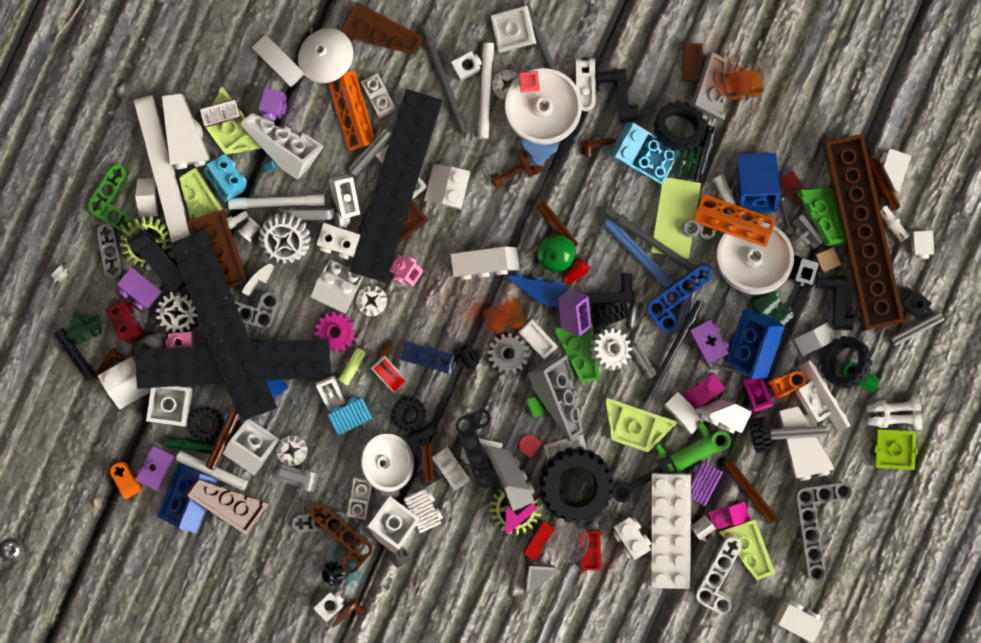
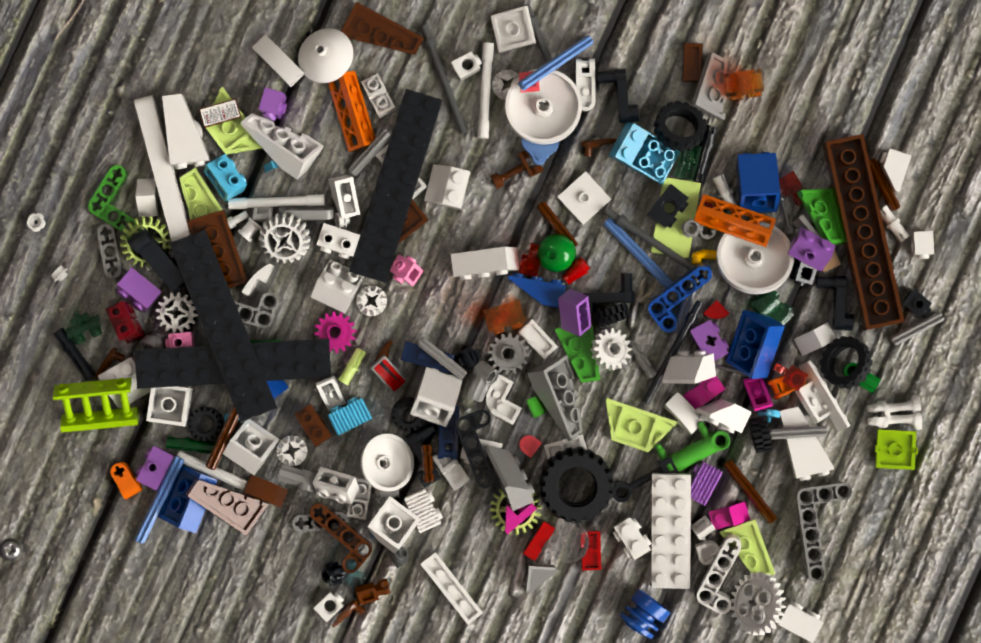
(32, 218): none -> white plate
(96, 419): none -> lime fence
(159, 499): none -> medium blue axle
(262, 214): none -> white slope
(265, 491): none -> reddish brown slope
(313, 425): none -> reddish brown brick
(335, 486): none -> white brick
(370, 592): none -> reddish brown plate
(436, 397): none -> white slope
(442, 358): none -> light grey axle
(449, 436): none -> dark blue plate
(451, 588): none -> white plate
(484, 377): none -> light grey piece
(498, 404): none -> white plate
(530, 263): none -> clear red plate
(555, 63): none -> medium blue axle
(584, 198): none -> white plate
(644, 614): none -> blue wheel
(673, 196): none -> black brick
(690, 367): none -> white slope
(703, 254): none -> yellow arm
(706, 551): none -> white tile
(716, 311): none -> red tile
(757, 603): none -> white gear
(769, 413): none -> medium azure piece
(793, 376): none -> clear red plate
(811, 249): none -> medium lavender brick

